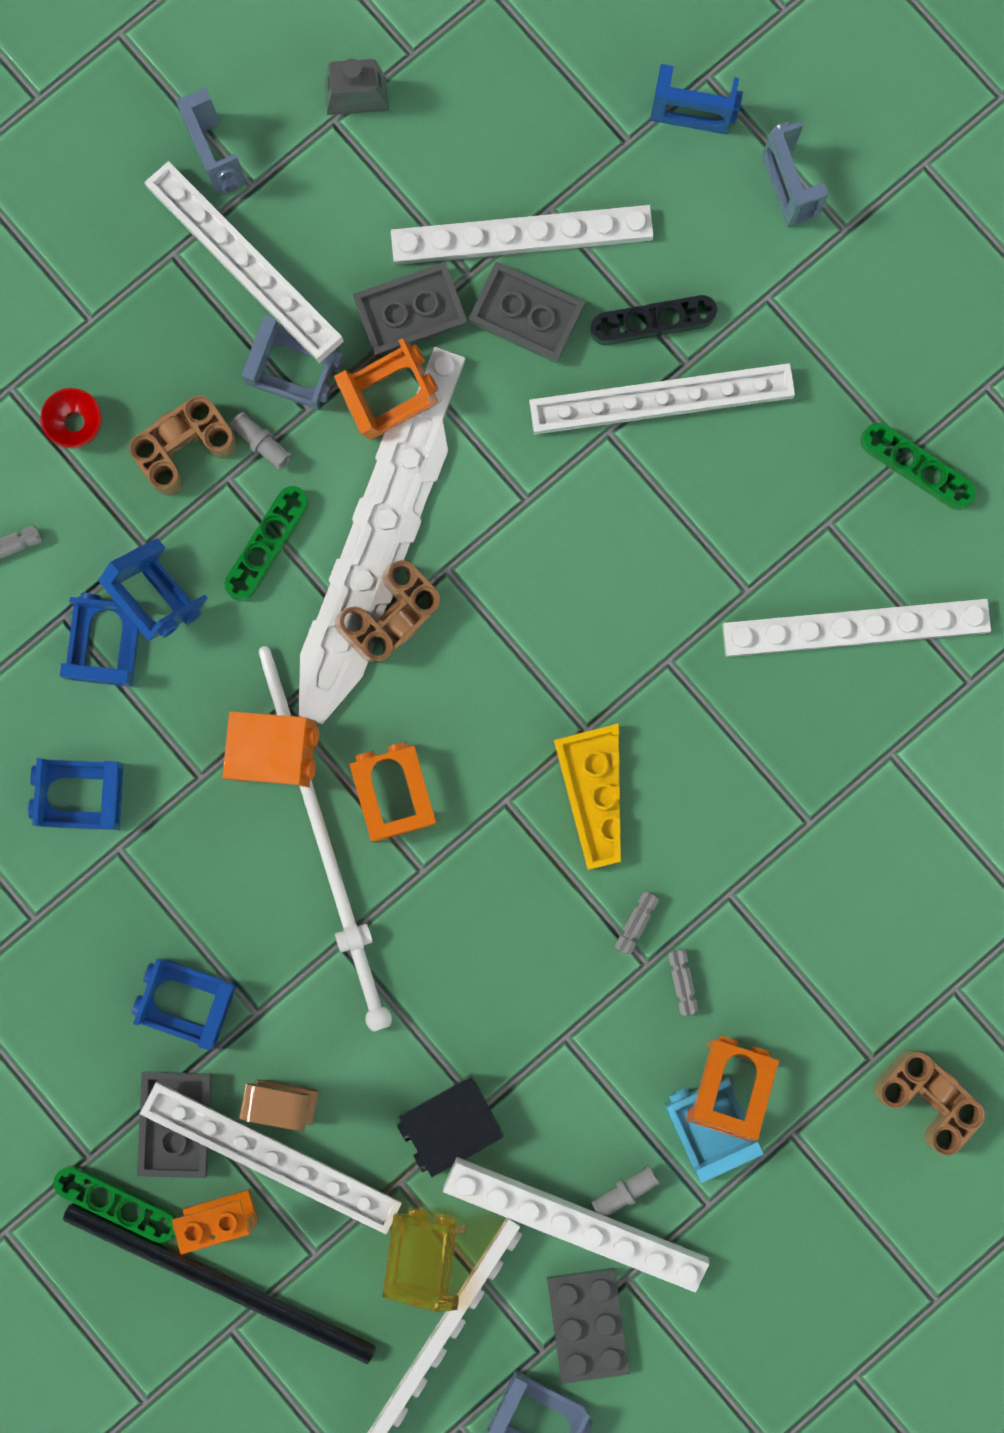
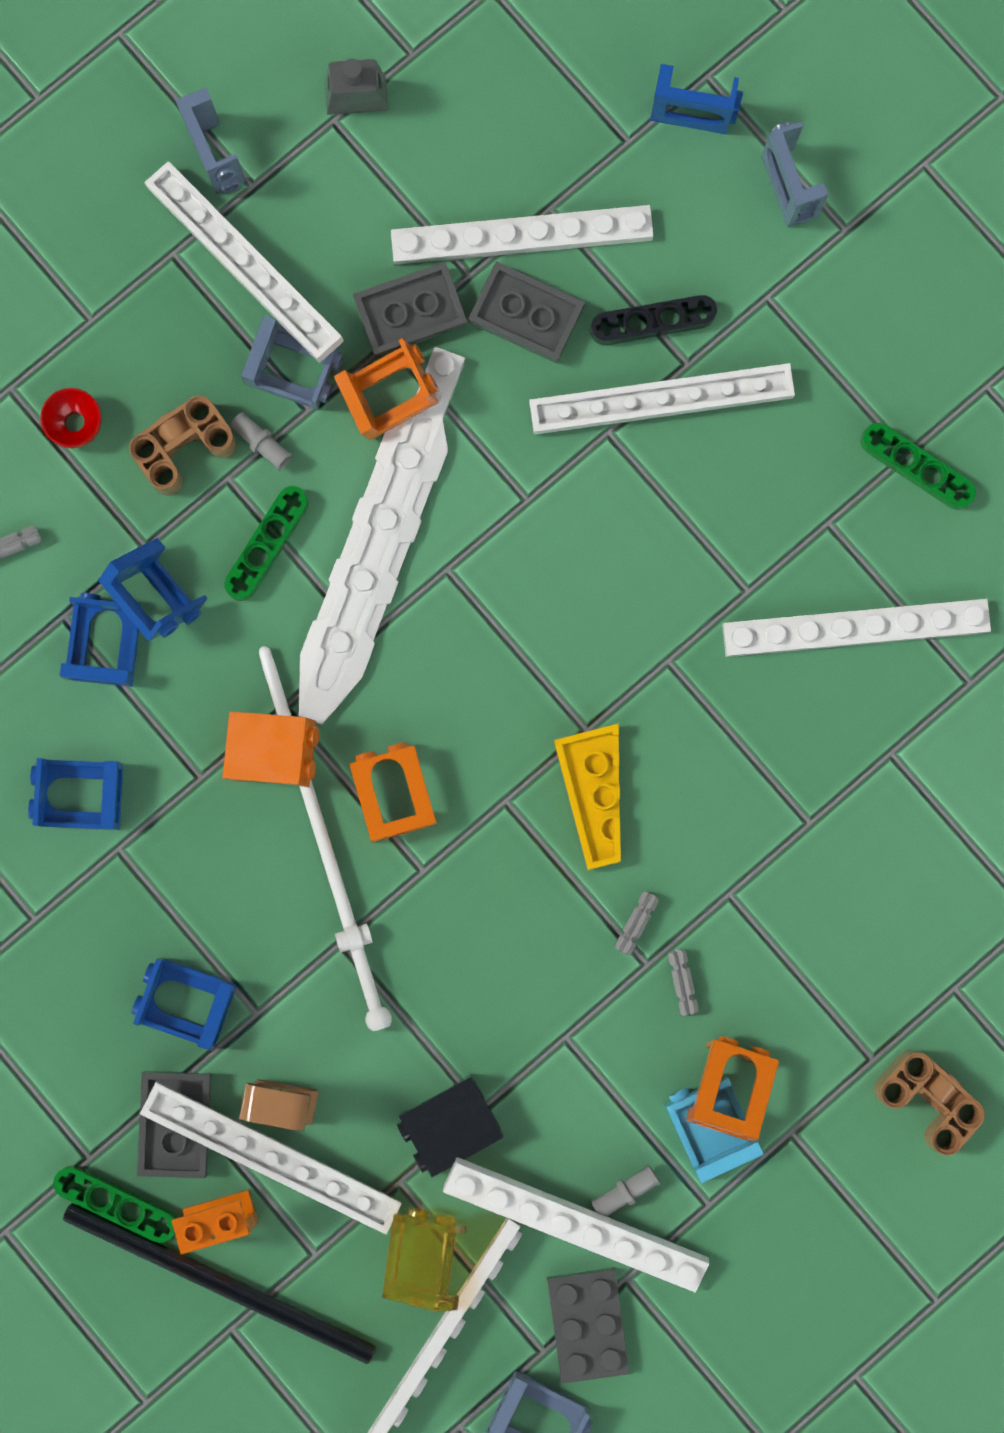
(398, 621): medium nougat beam -> none

